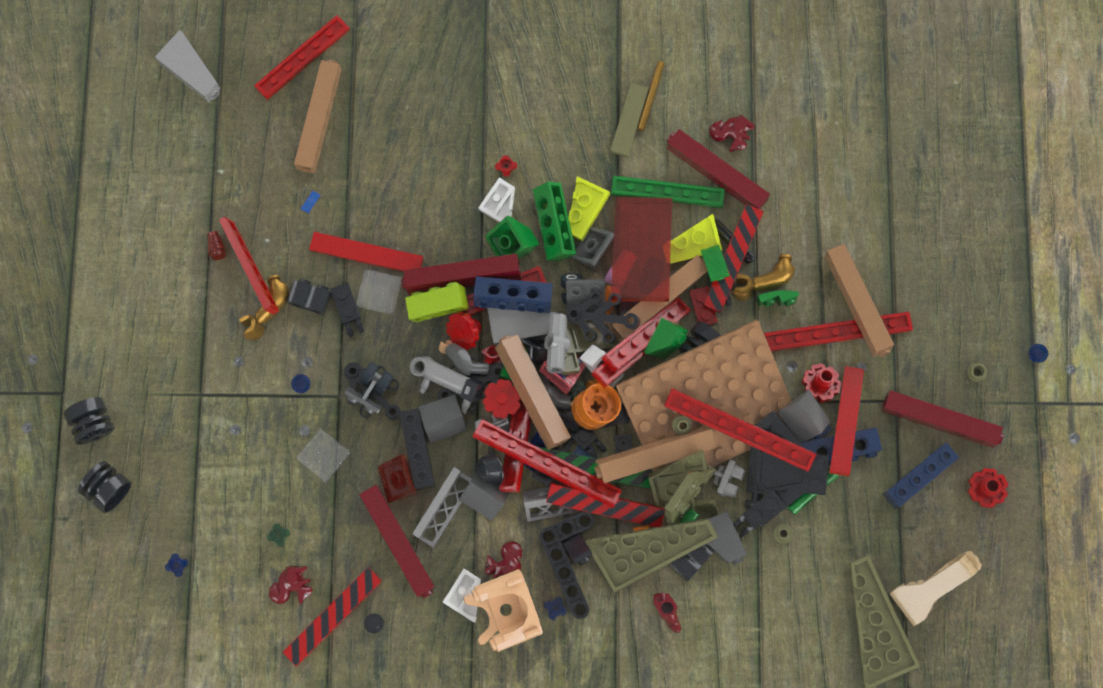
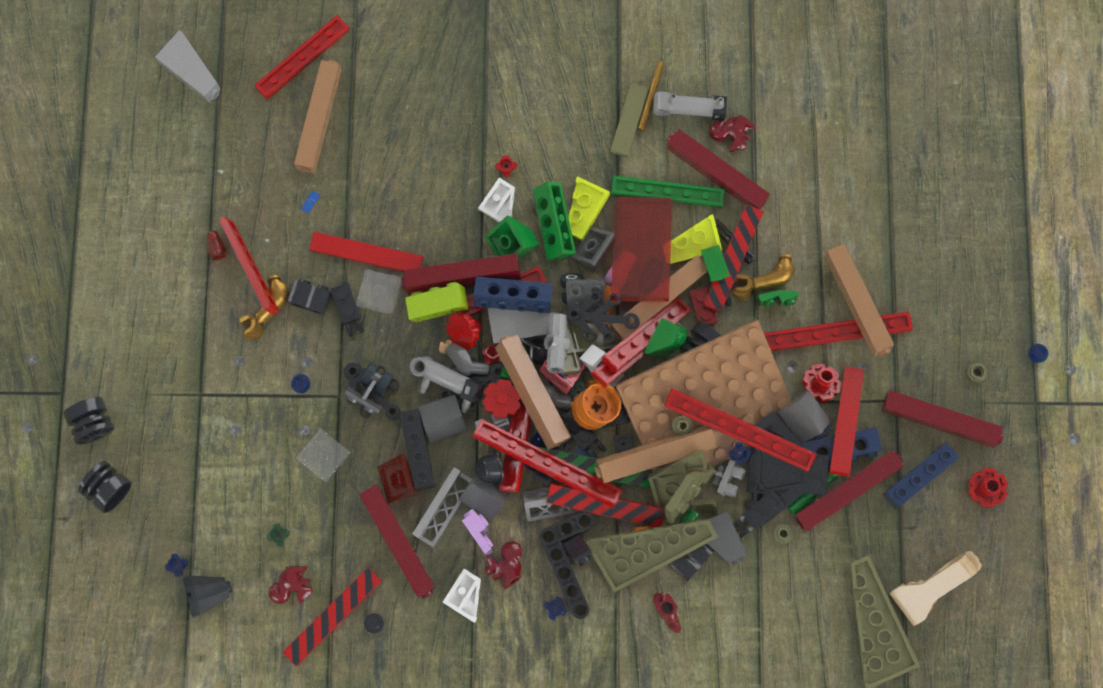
(205, 592): none -> black cone
(477, 527): none -> lavender plate
(519, 624): light nougat piece -> none
(668, 103): none -> light grey piece
(745, 453): none -> clear blue plate
(849, 491): none -> dark red brick

